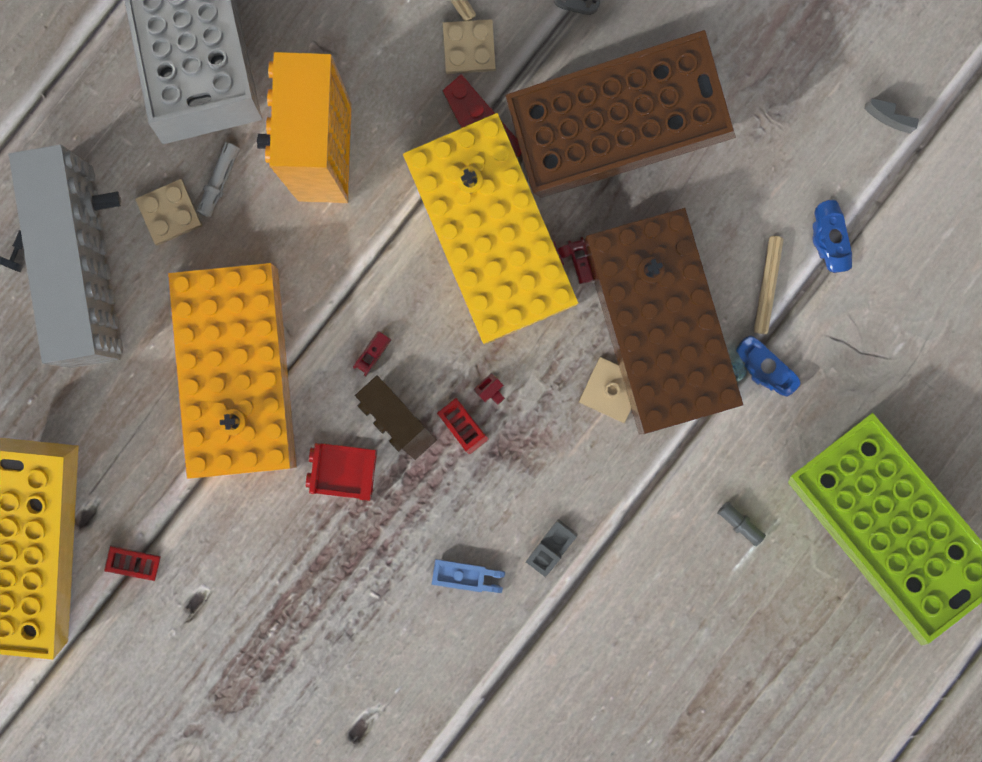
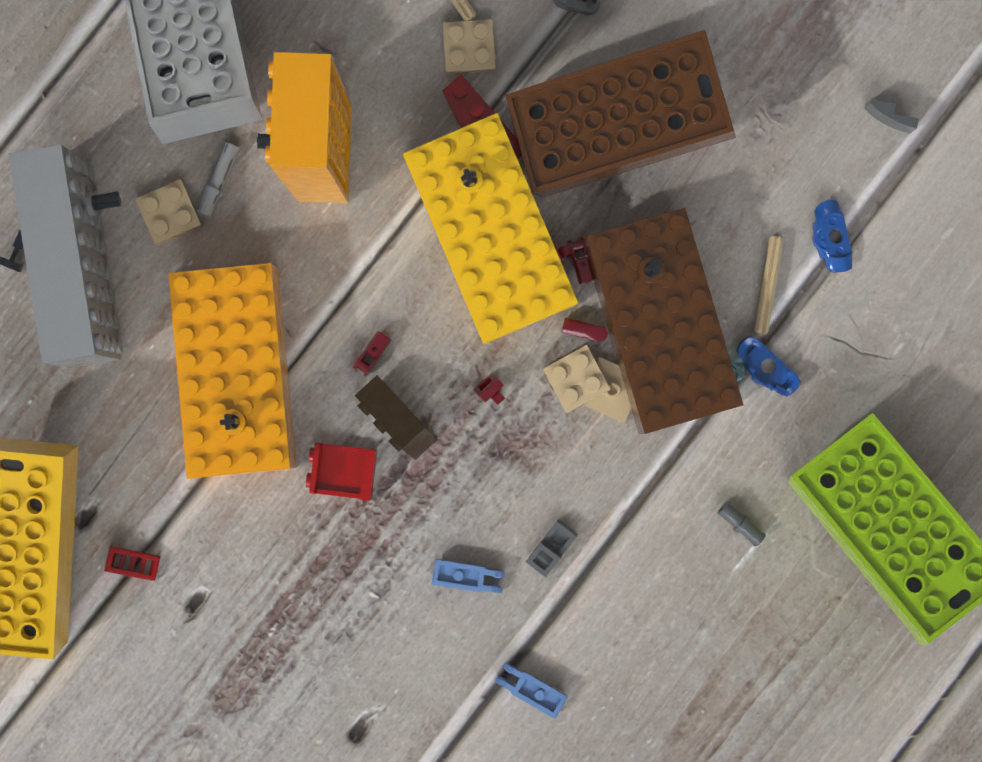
(476, 442): red slope -> none
(533, 691): none -> medium blue hinge
(577, 379): none -> tan plate
(584, 330): none -> dark red bar

